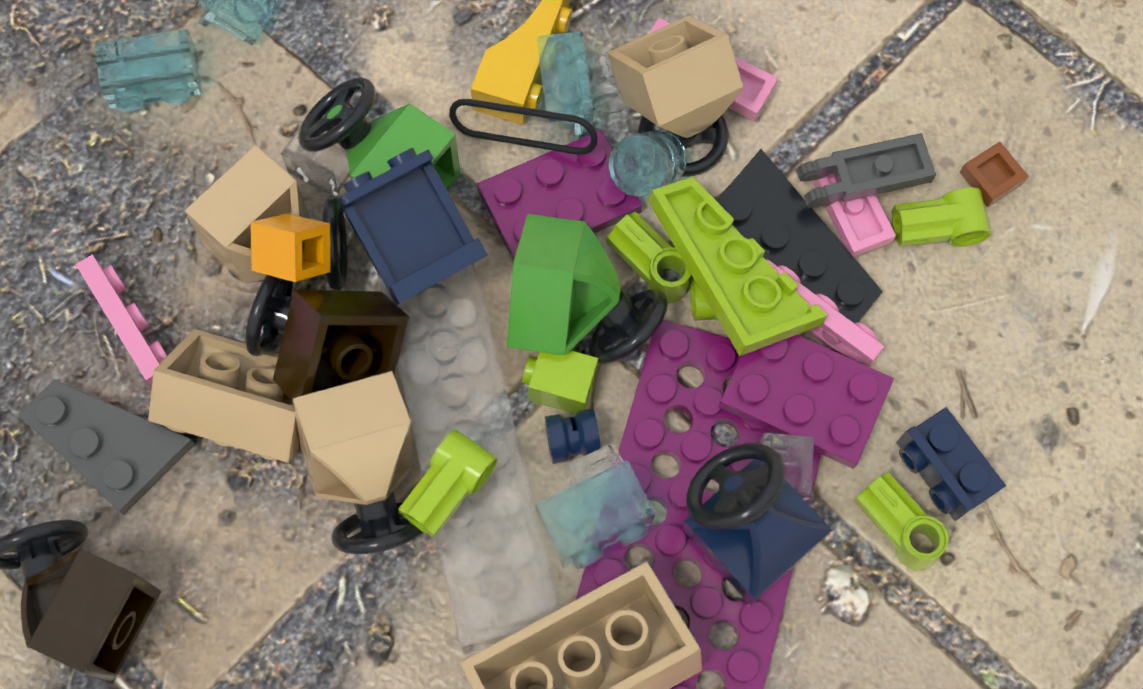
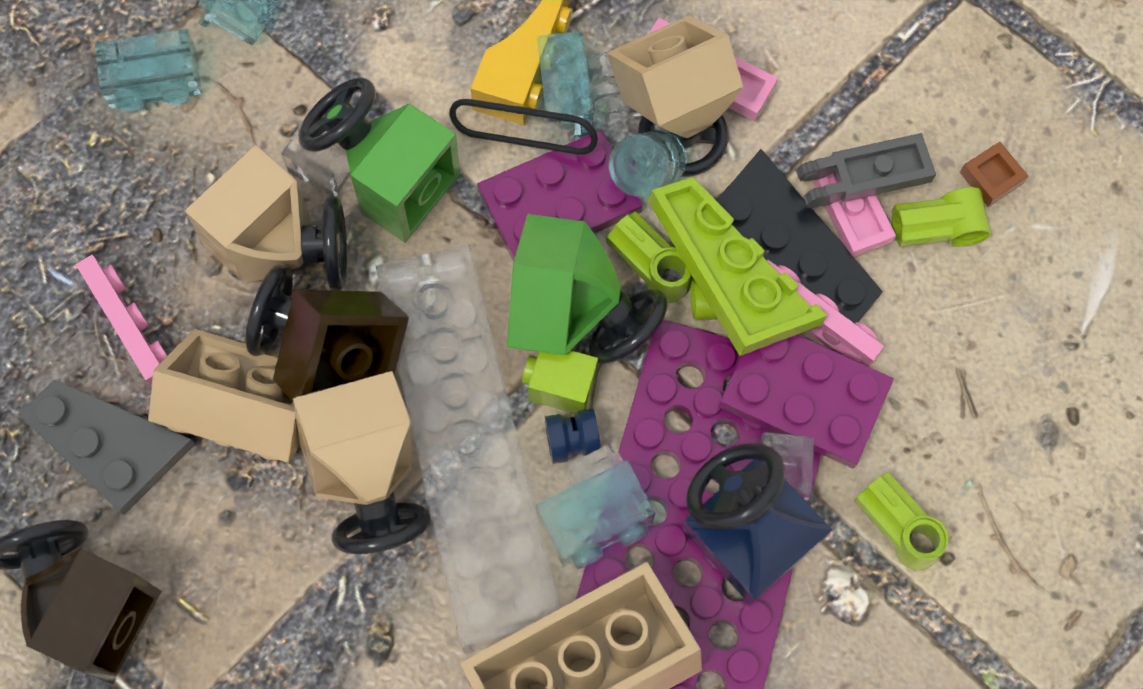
(290, 247): light orange brick -> none
(409, 225): dark blue panel -> none
(455, 471): lime piece -> none
(949, 464): dark blue bracket -> none

